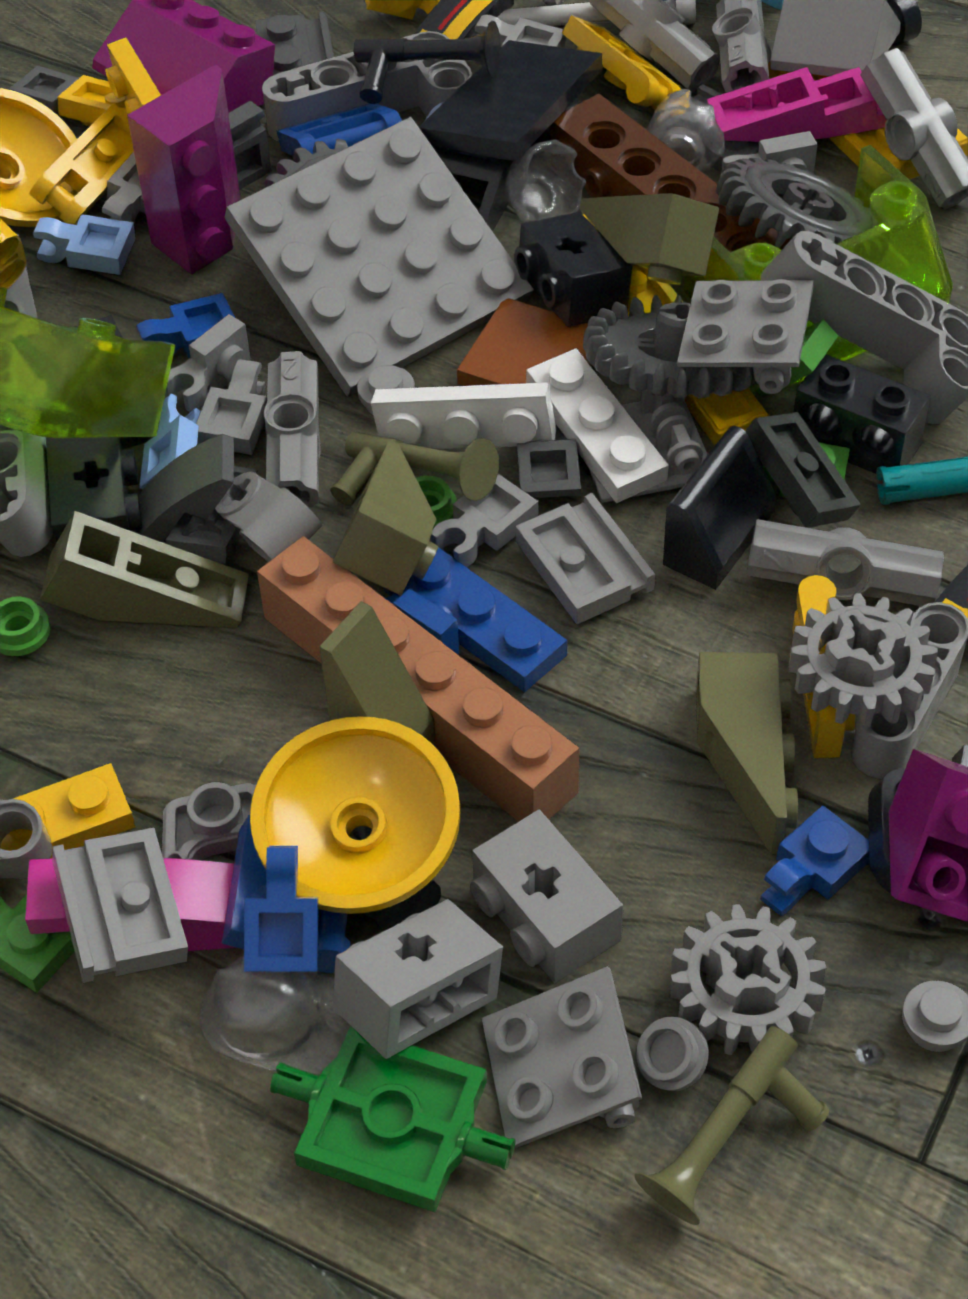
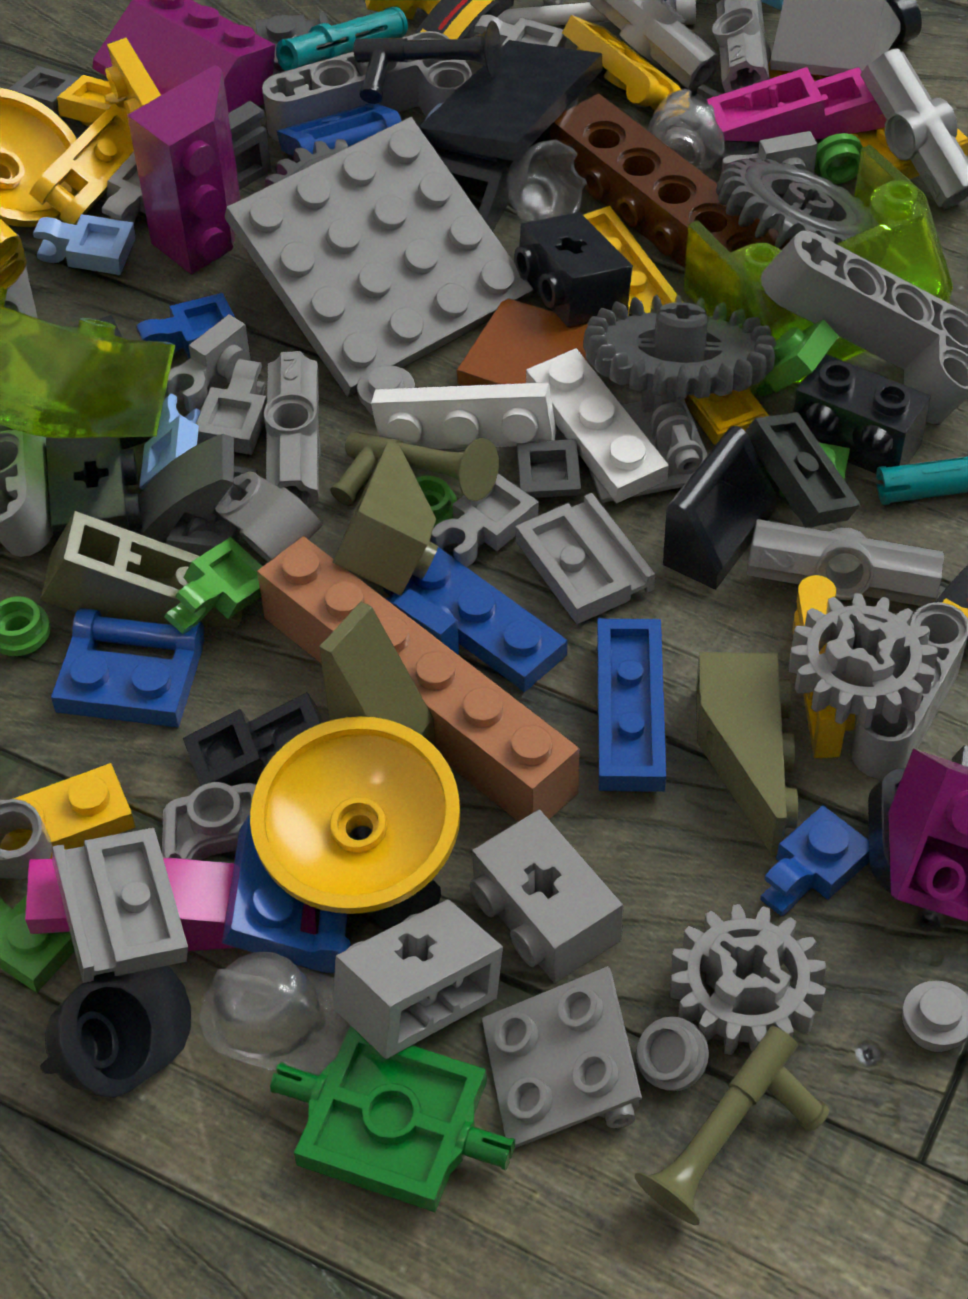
(118, 1031): none -> black piece
(127, 684): none -> blue plate
(217, 579): none -> bright green plate
(239, 749): none -> black slope
(281, 926): blue plate -> none
(304, 51): none -> teal pin
(630, 705): none -> blue plate
(657, 232): olive slope -> none
(748, 327): light grey hinge -> none
(838, 158): none -> bright green plate

